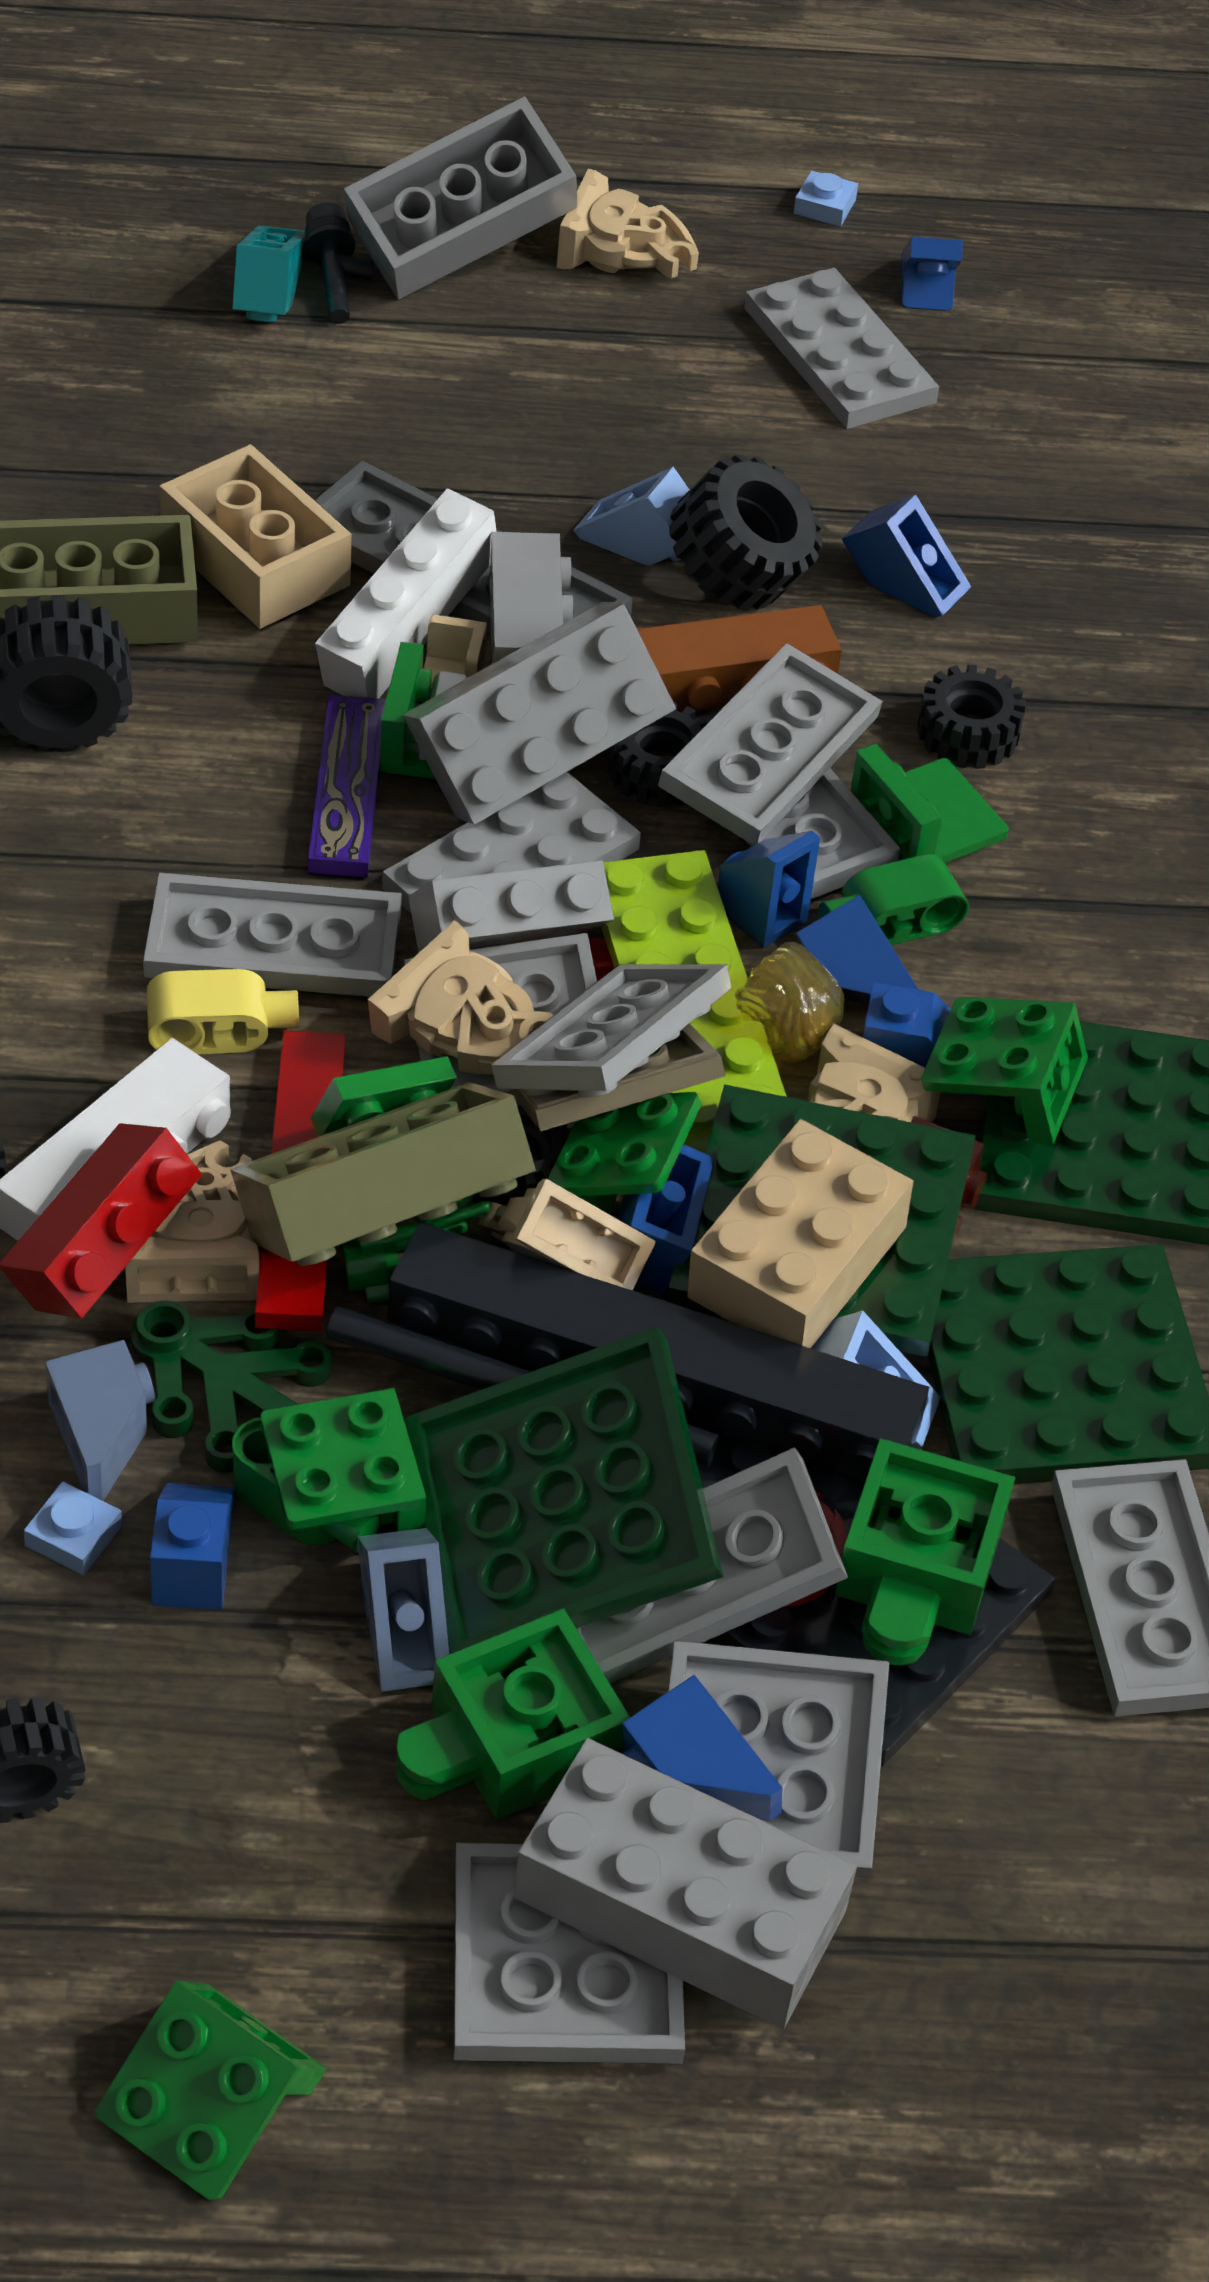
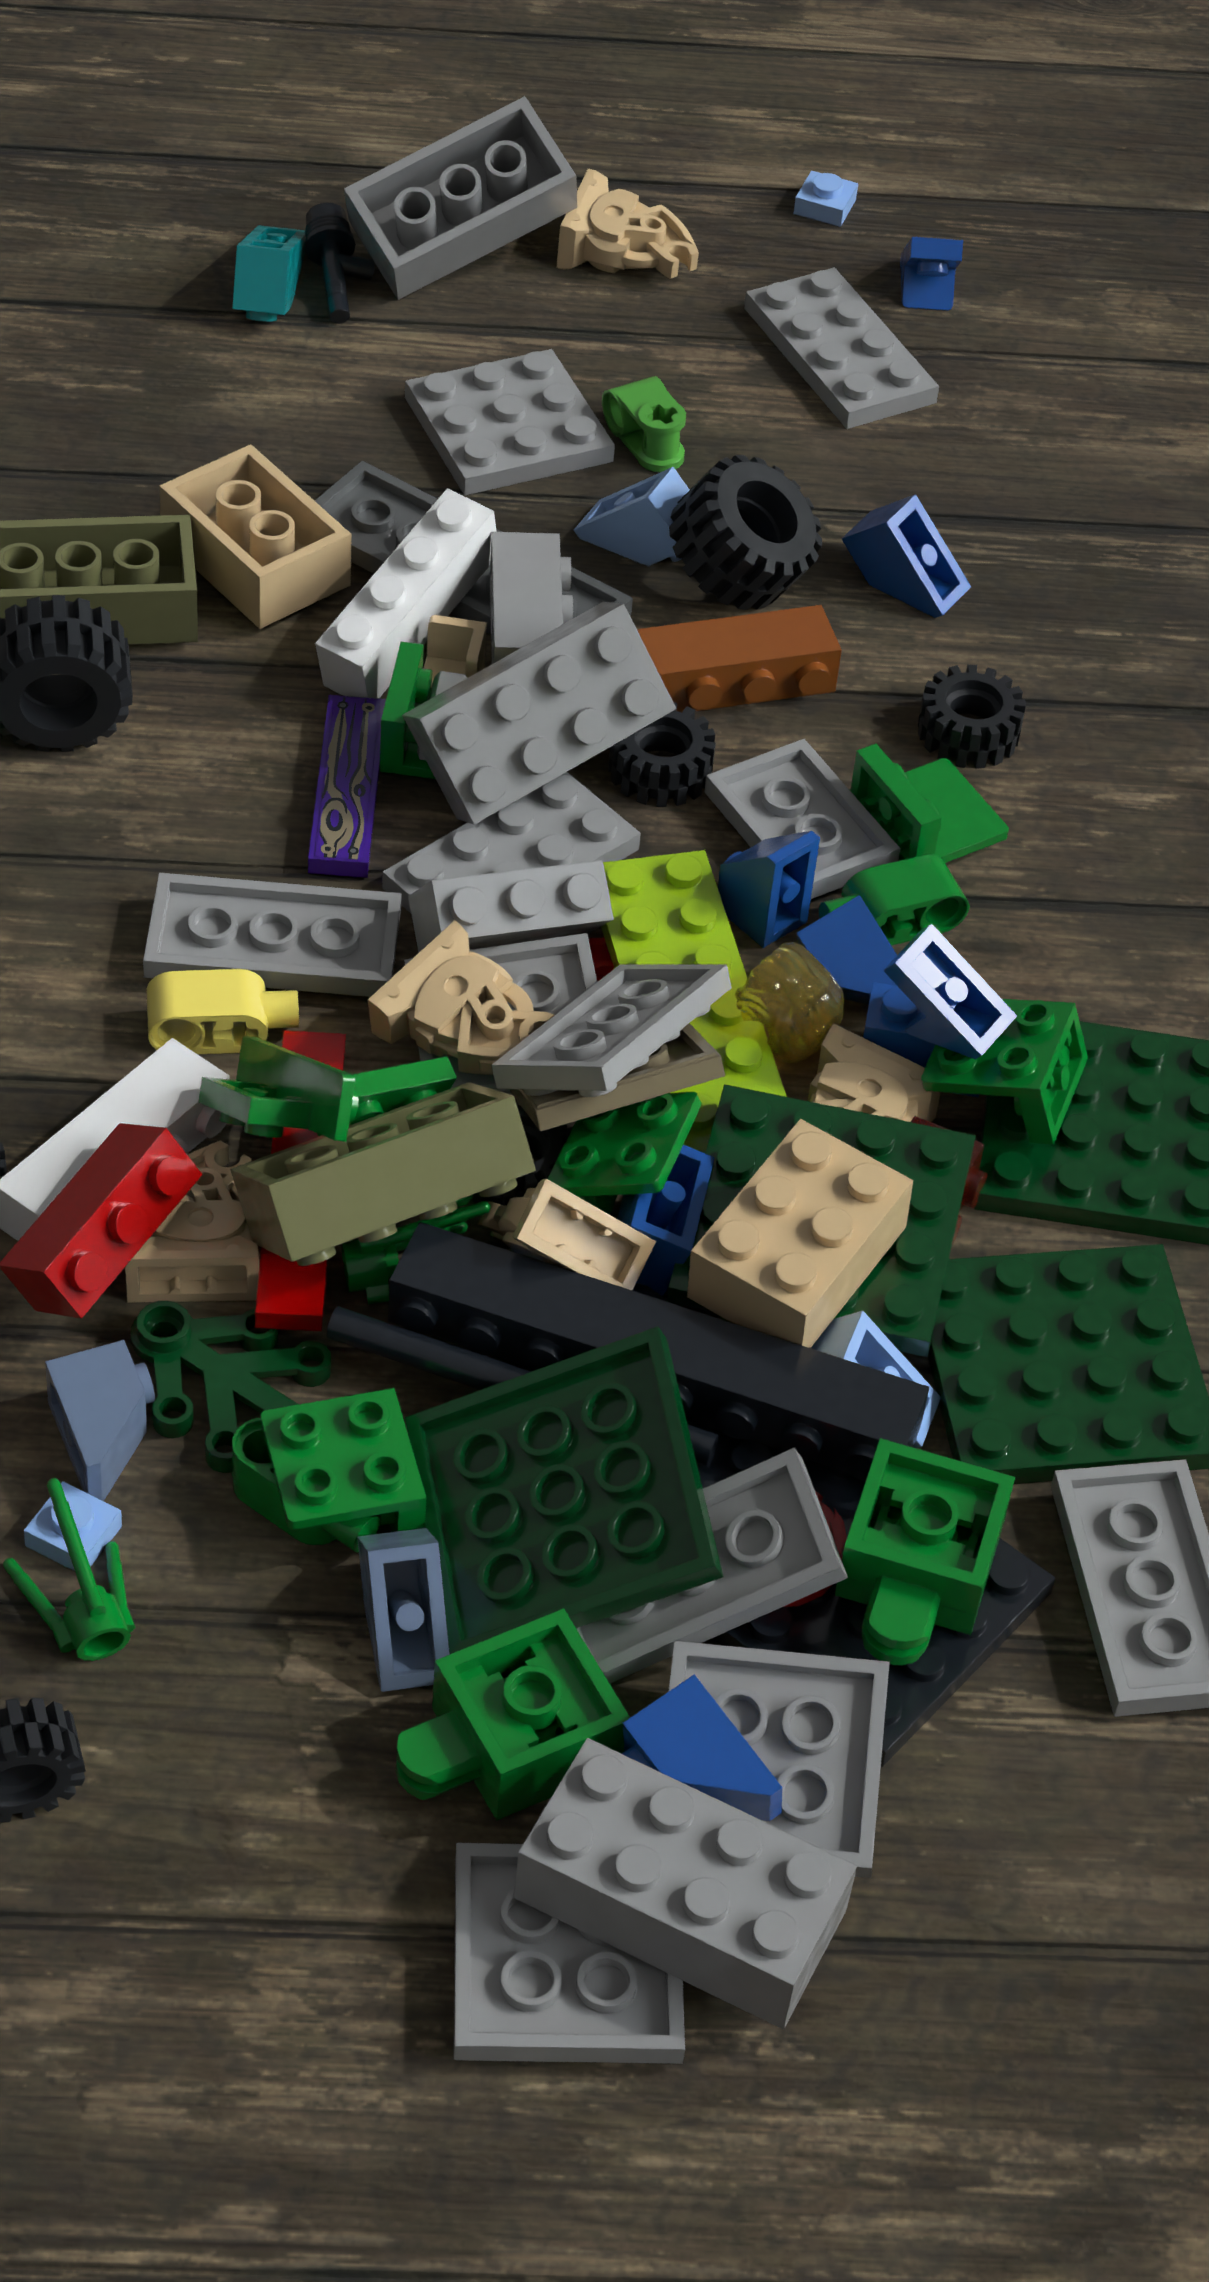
(94, 1620): none -> green plant
(191, 1545): blue slope -> none
(204, 2086): green bracket -> none
(281, 1091): none -> green bracket
(508, 421): none -> light grey plate
(647, 422): none -> bright green piece
(770, 744): light grey plate -> none
(952, 998): none -> blue slope

